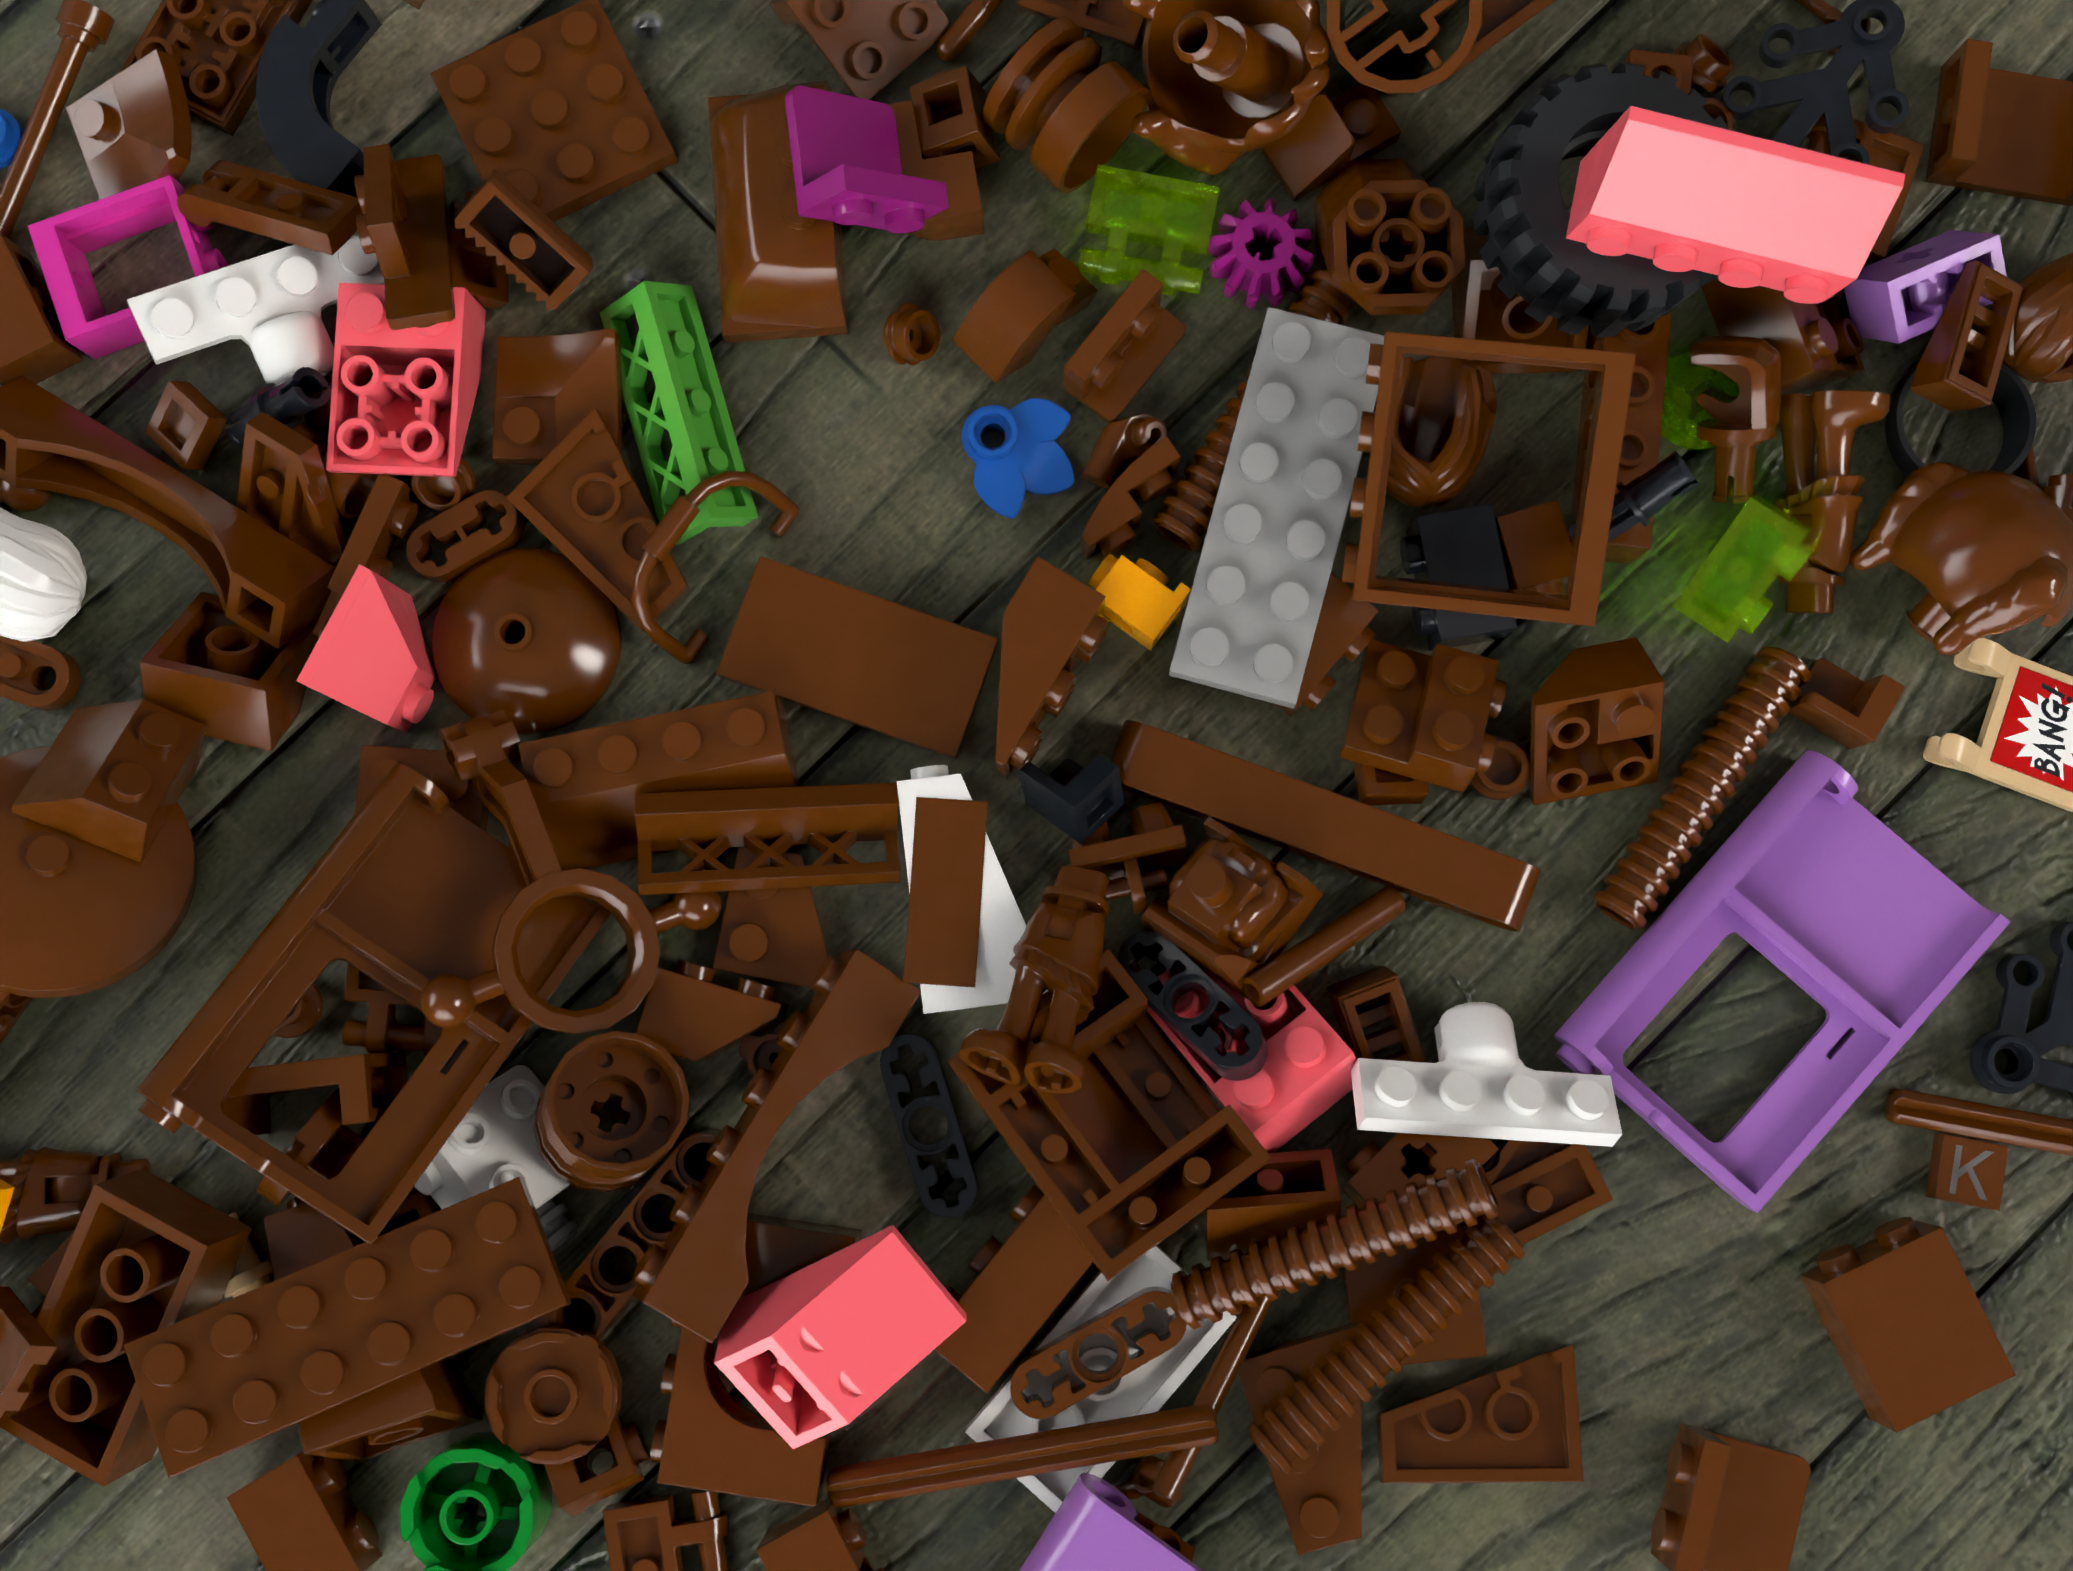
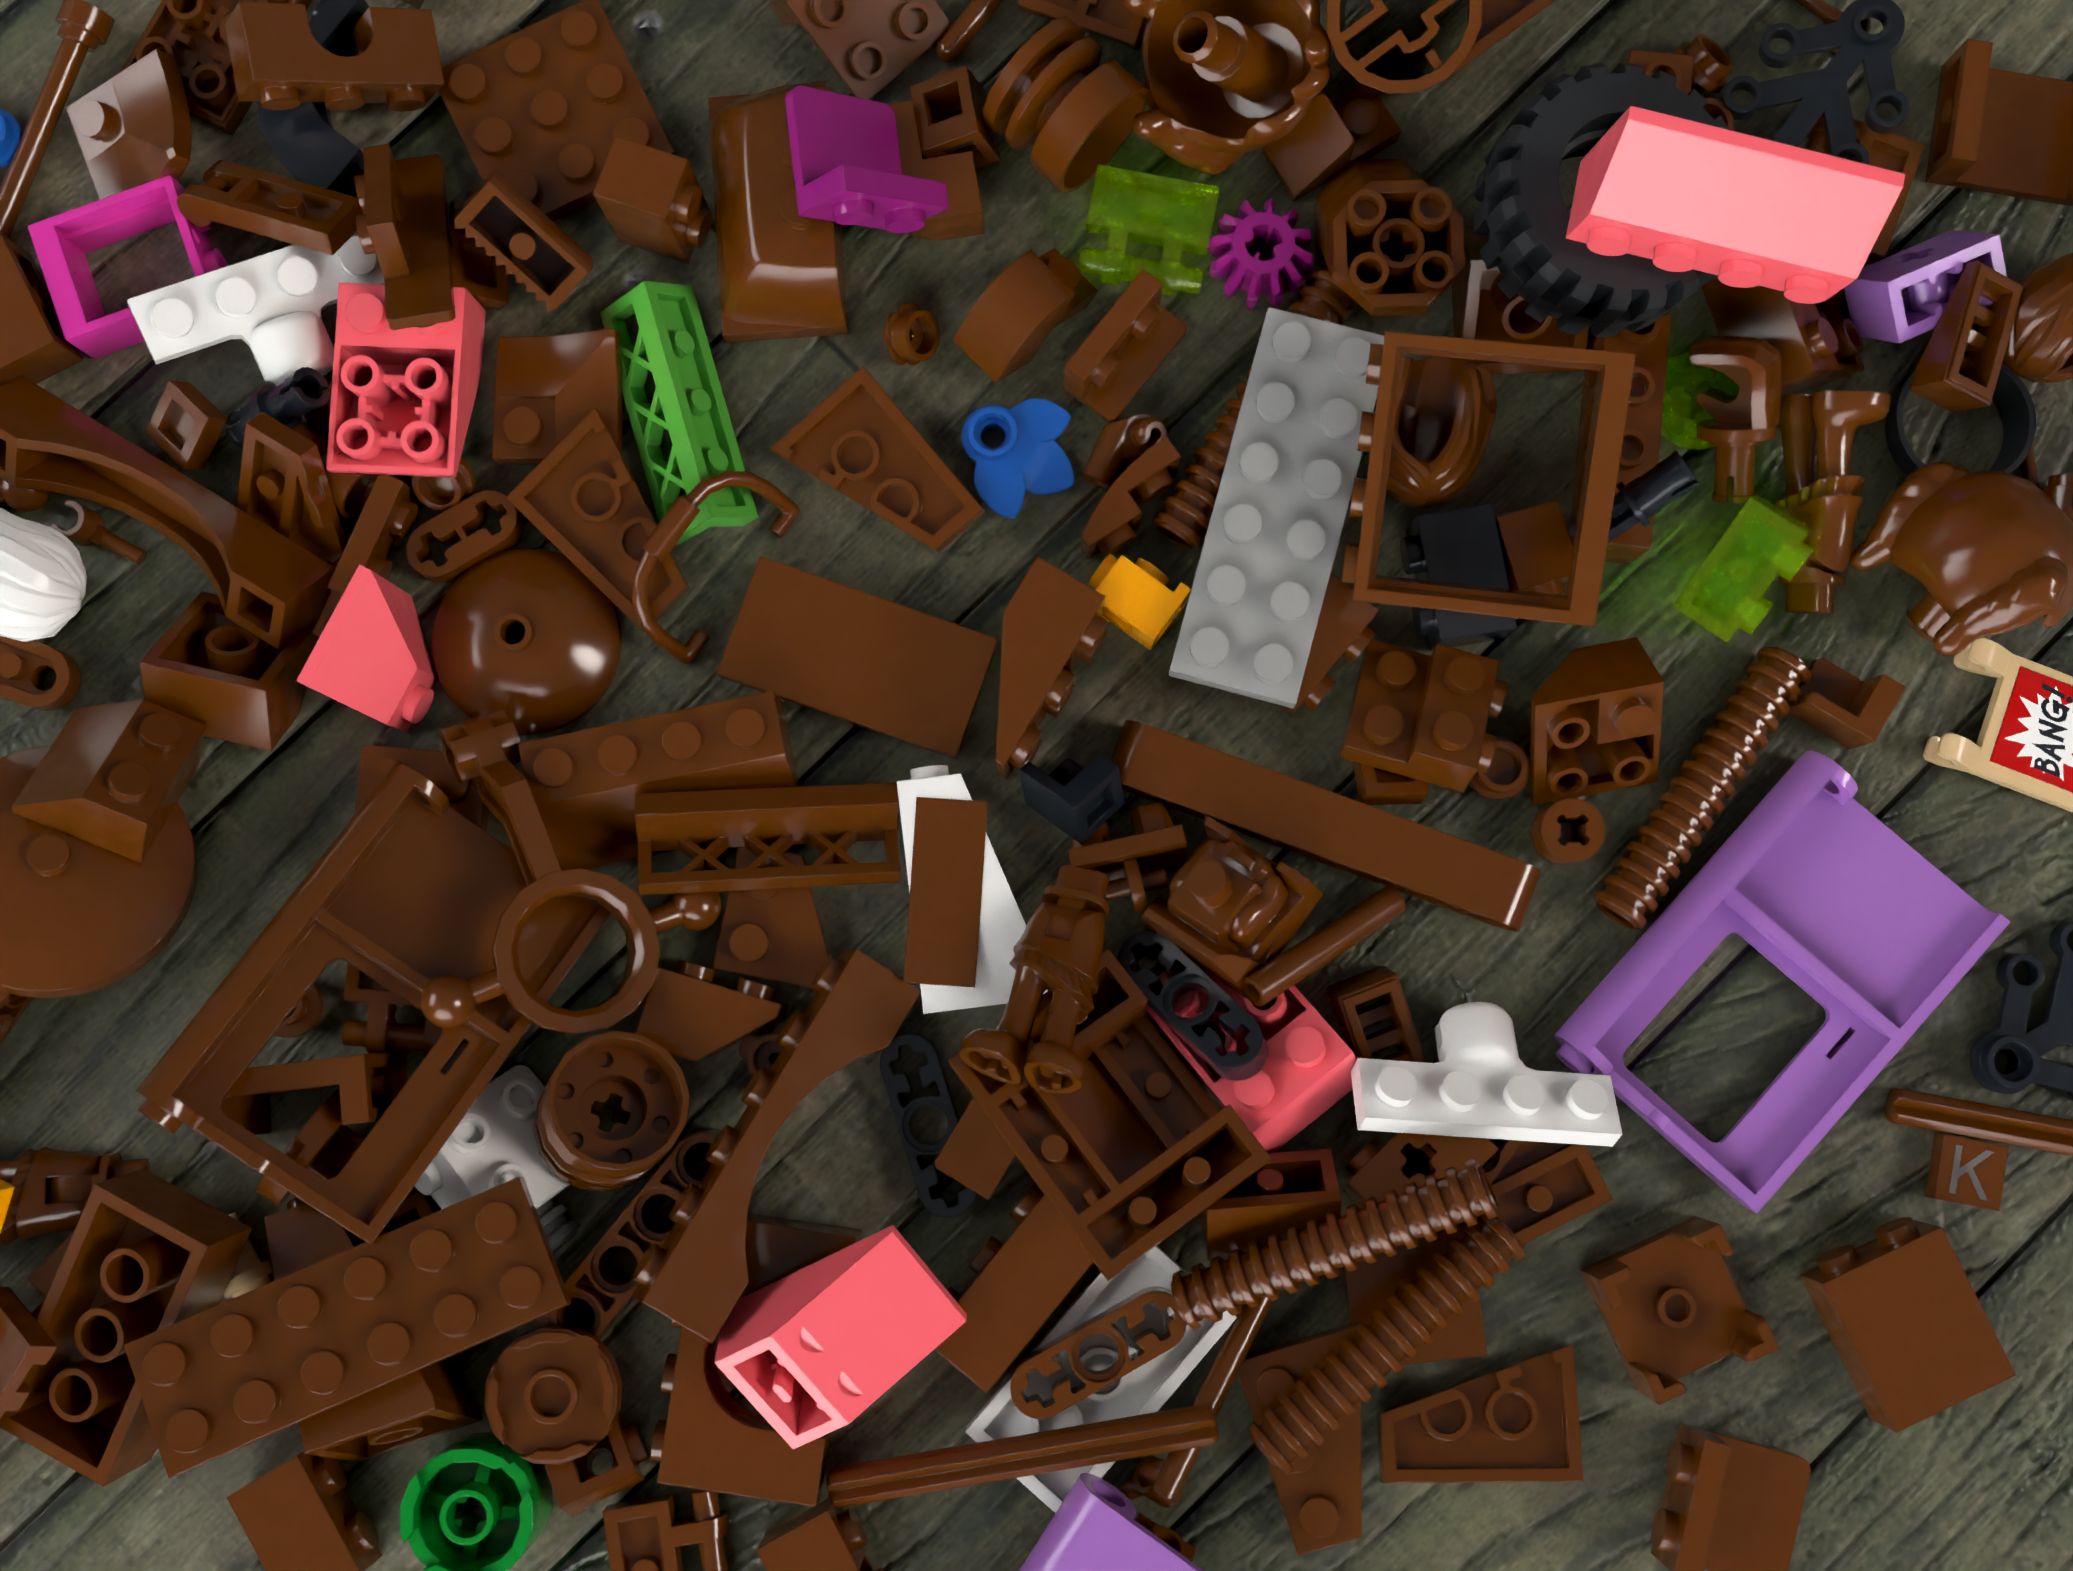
(91, 530): none -> reddish brown hand
(284, 64): none -> reddish brown arch
(653, 200): none -> reddish brown brick
(881, 461): none -> reddish brown wing
(975, 1153): none -> reddish brown panel
(1557, 840): none -> reddish brown wheel
(1675, 1307): none -> reddish brown panel

